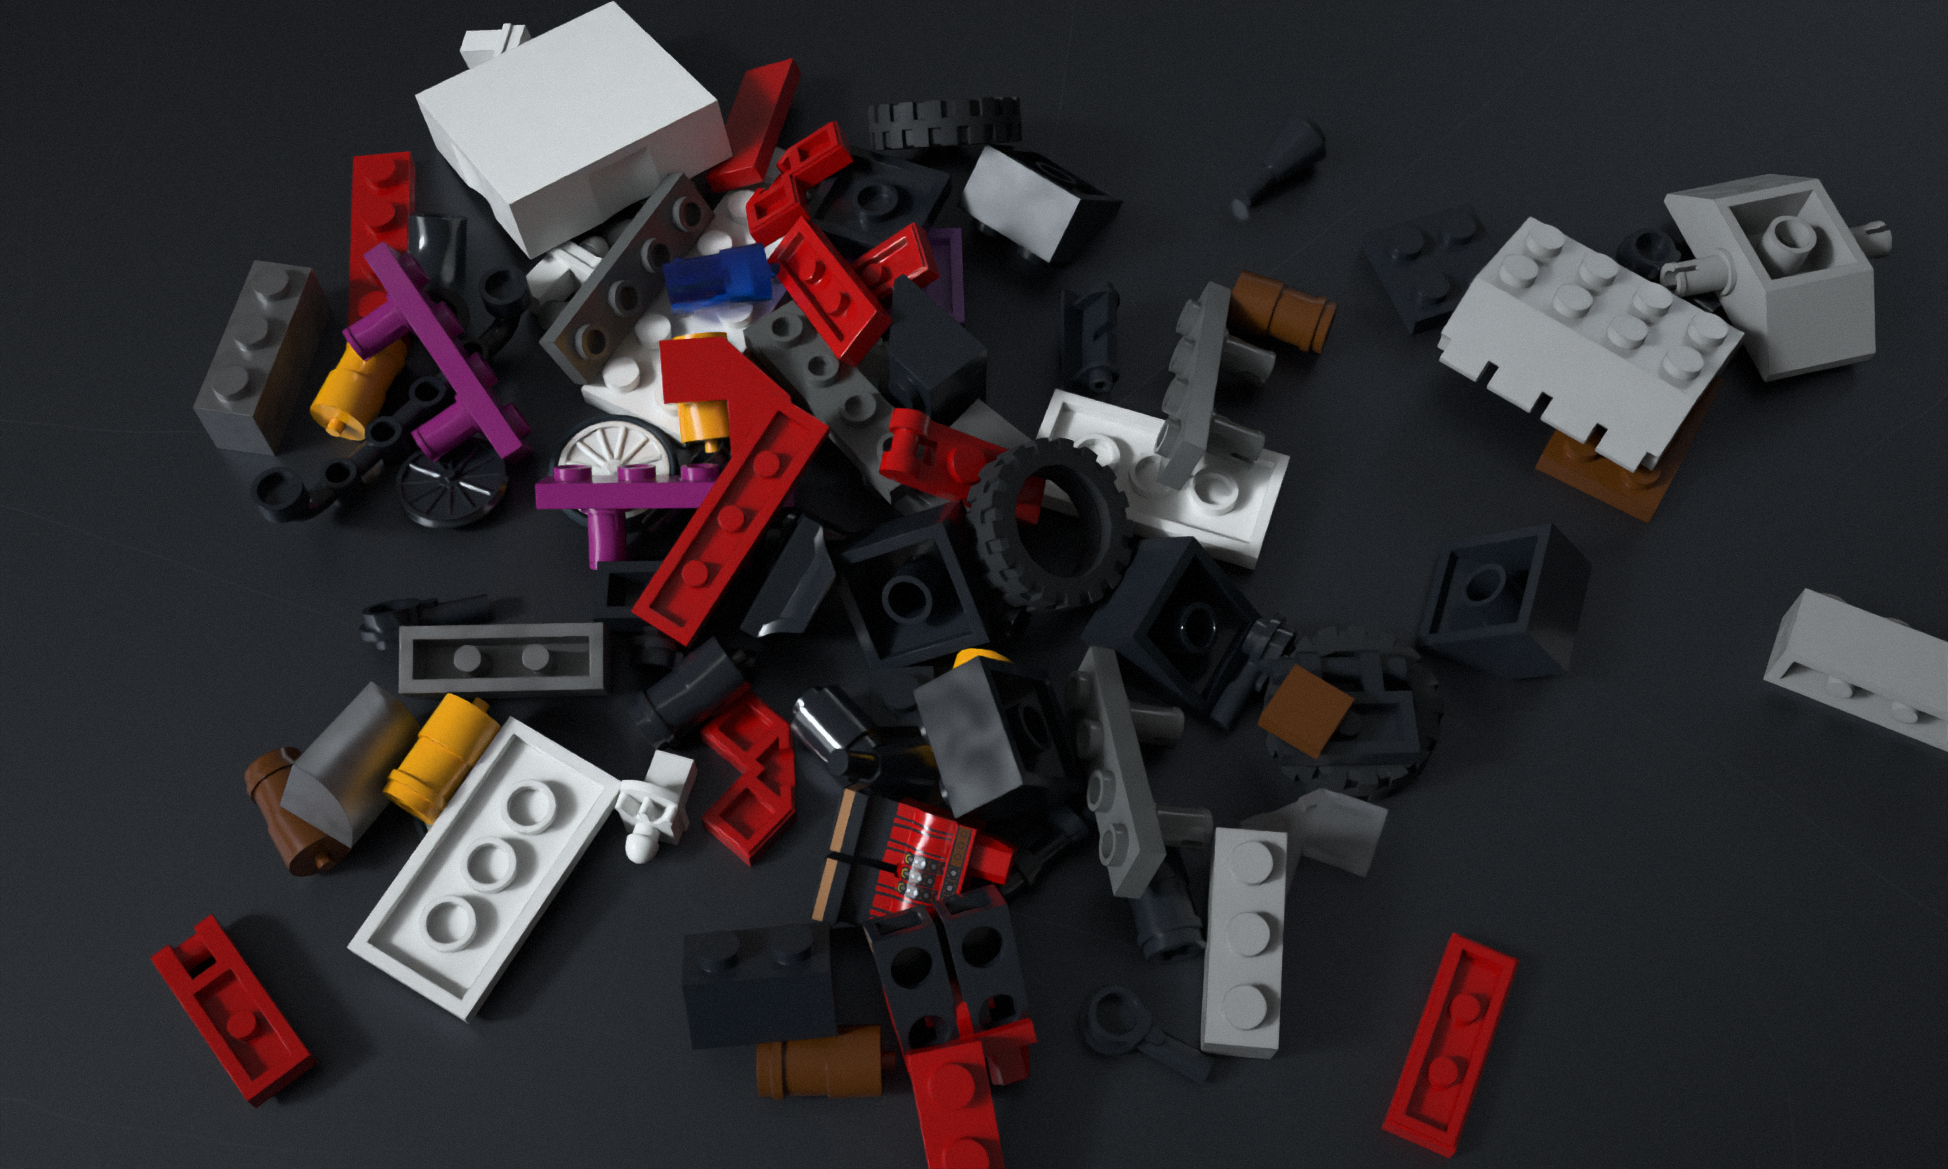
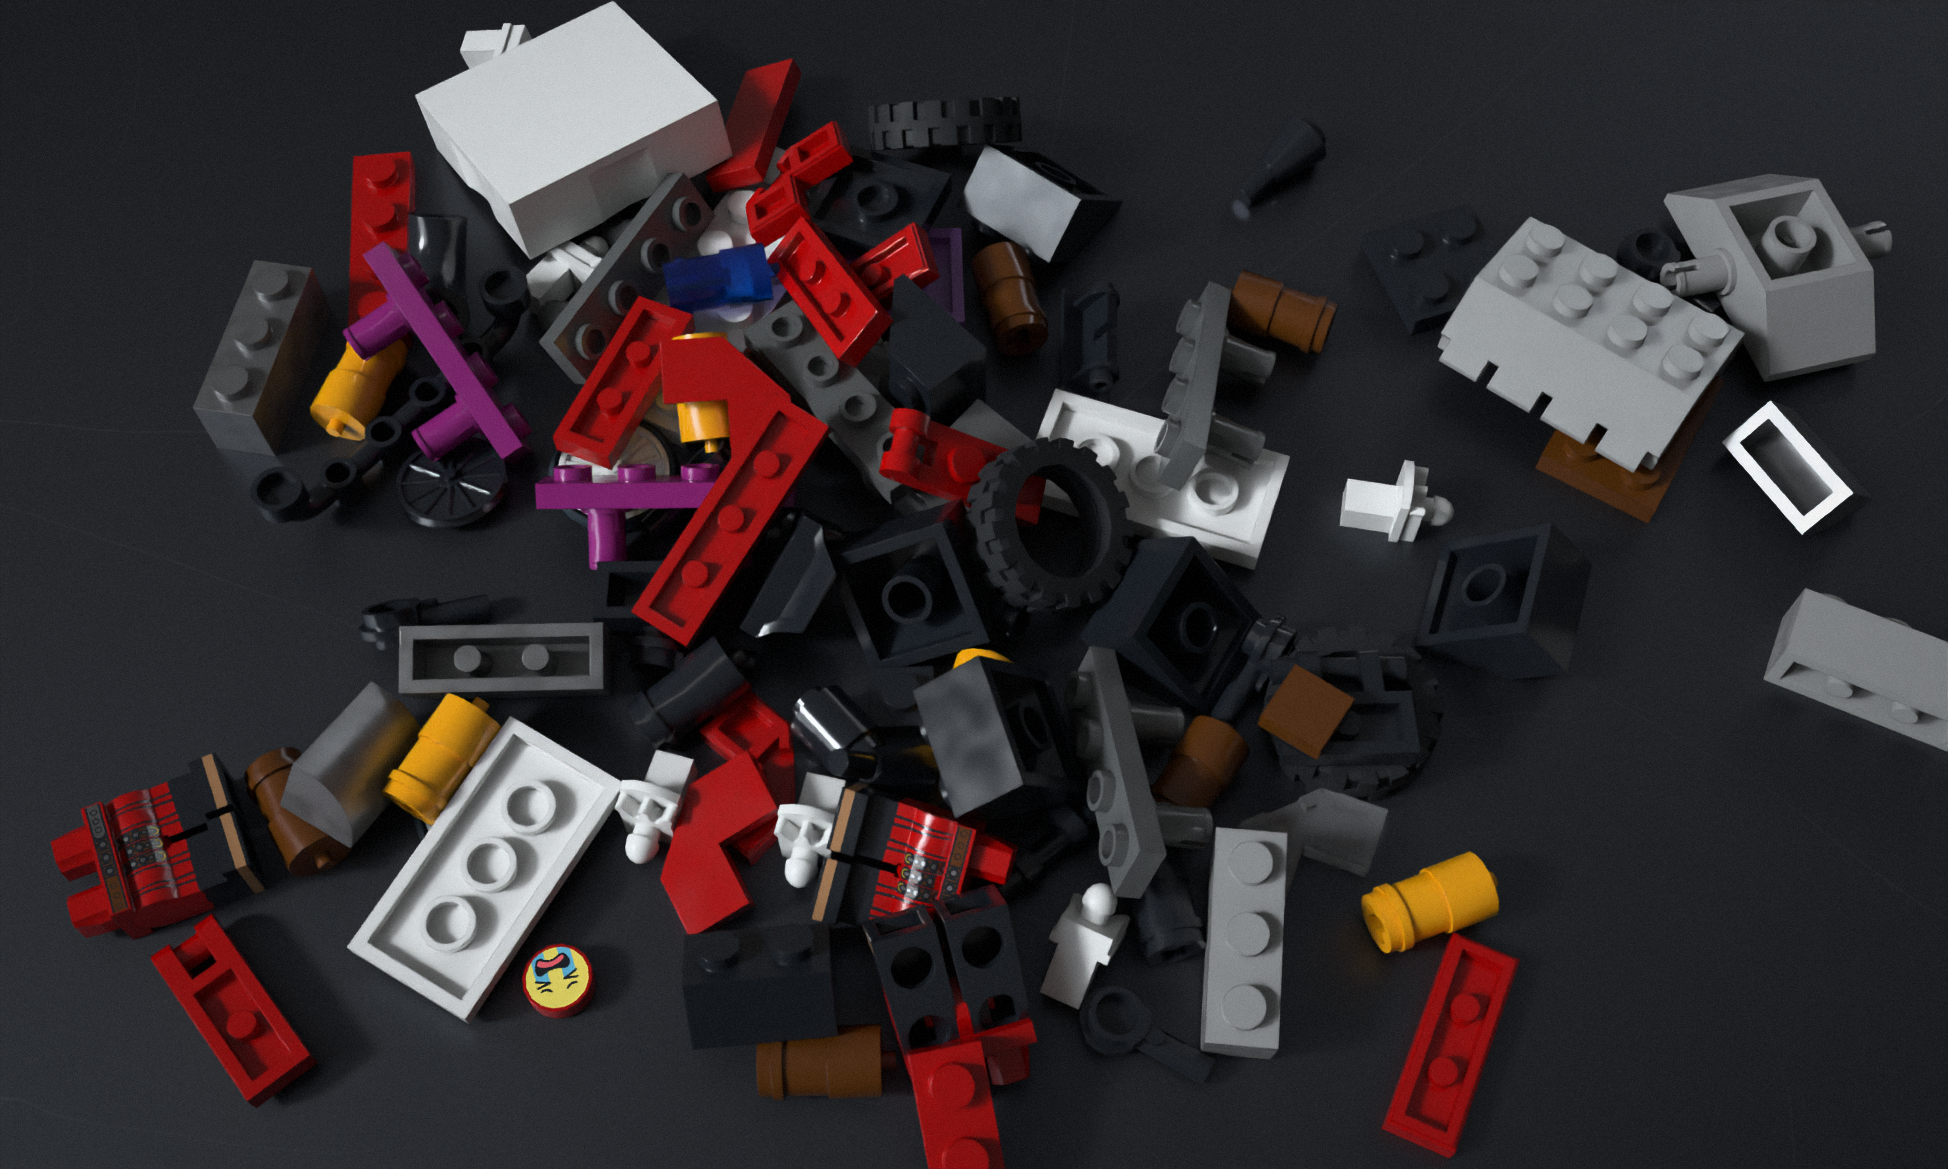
(161, 854): none -> hips
(559, 981): none -> tile
(621, 385): none -> red plate
(698, 866): none -> red tile
(806, 828): none -> white piece
(1010, 298): none -> reddish brown piece
(1084, 939): none -> white piece
(1201, 764): none -> reddish brown piece
(1396, 507): none -> white piece
(1430, 903): none -> light orange piece
(1796, 469): none -> flat silver brick

